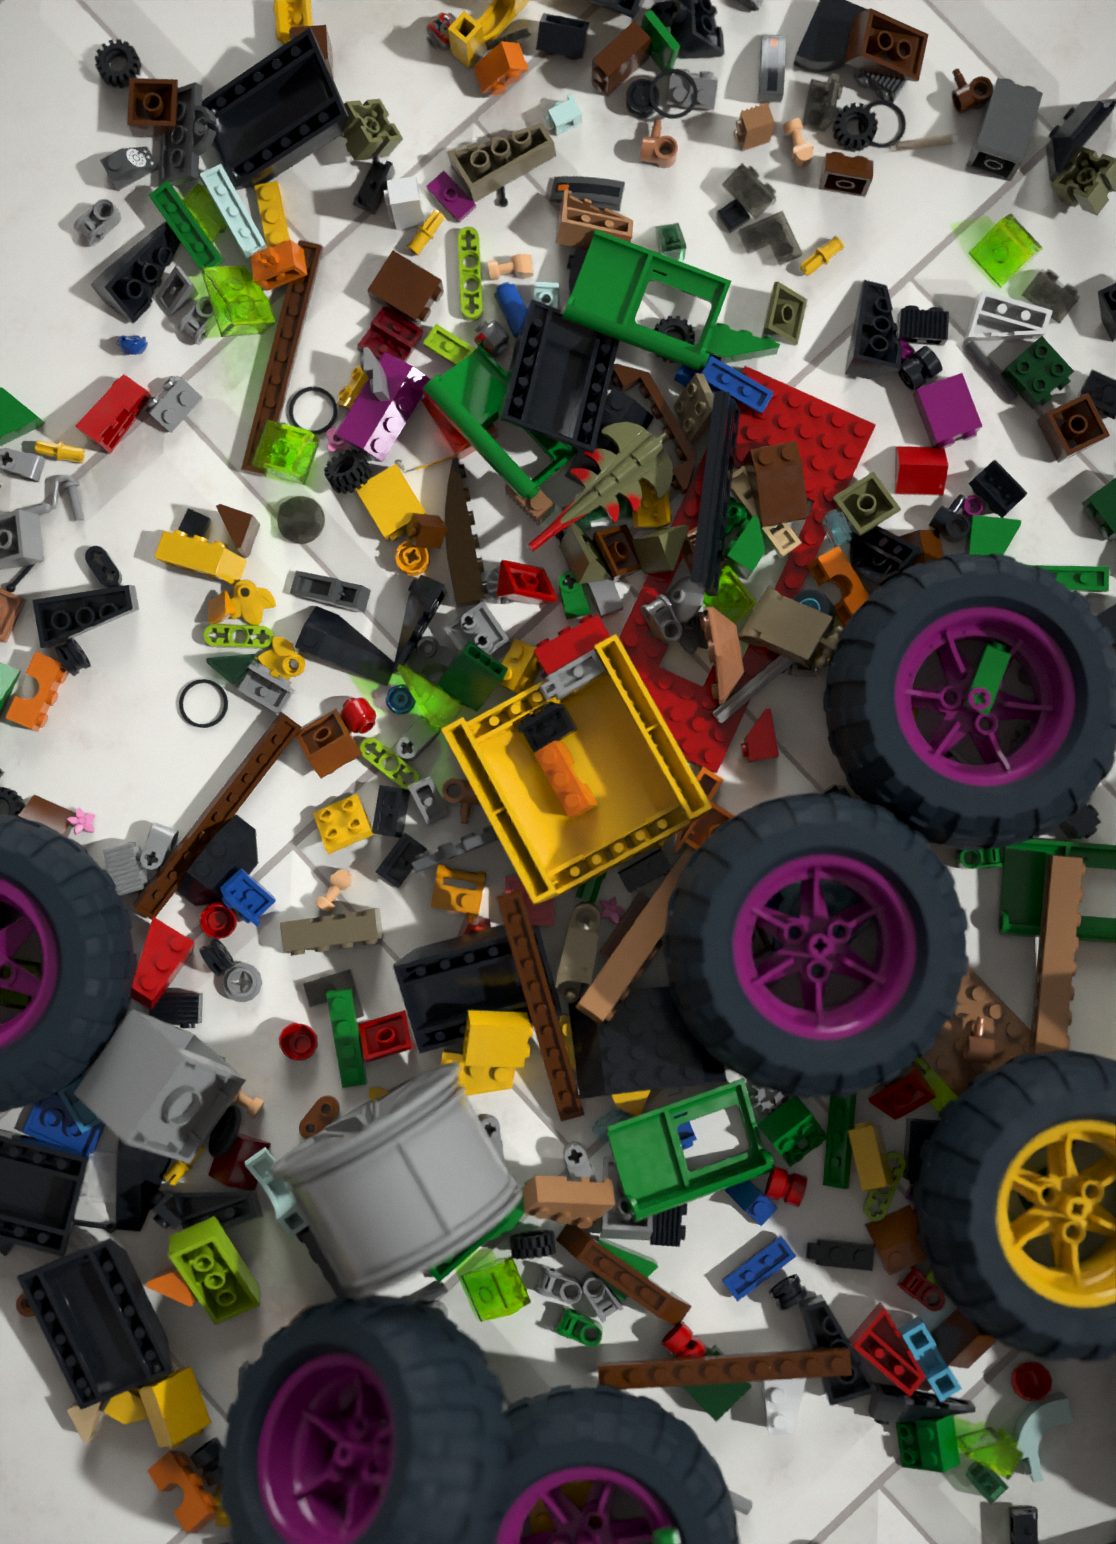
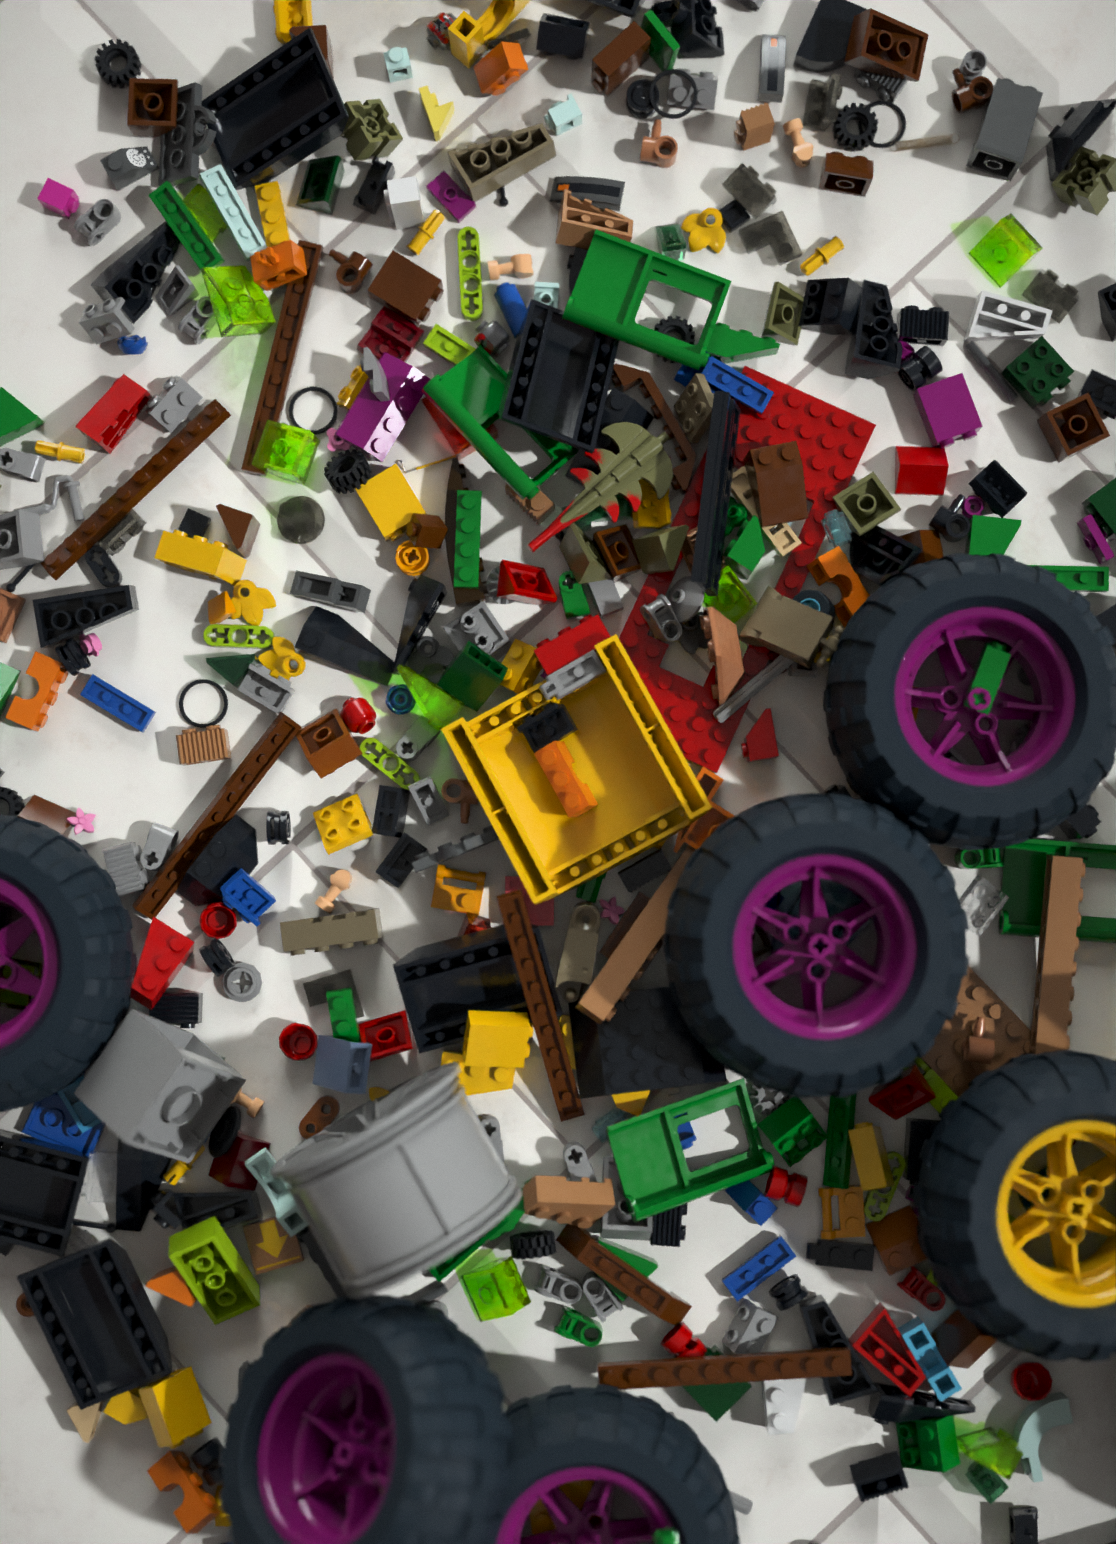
(58, 198): none -> dark pink brick
(90, 644): none -> bright pink plate
(106, 321): none -> light grey bracket
(118, 703): none -> blue plate
(122, 532): none -> clear smoke bracket
(135, 489): none -> reddish brown plate
(203, 746): none -> medium nougat brick
(271, 1245): none -> nougat tile
(278, 827): none -> black wheel
(321, 184): none -> dark green slope
(342, 1065): none -> sand blue panel
(355, 265): none -> reddish brown piece
(397, 59): none -> light aqua brick
(437, 115): none -> light yellow slope
(467, 539): none -> green plate
(704, 234): none -> yellow plate
(749, 1328): none -> light grey bracket
(831, 306): none -> black slope
(849, 1212): none -> light orange plate
(878, 1476): none -> black brick
(975, 61): none -> light grey wheel
(981, 904): none -> clear bracket
(1094, 539): none -> magenta plate

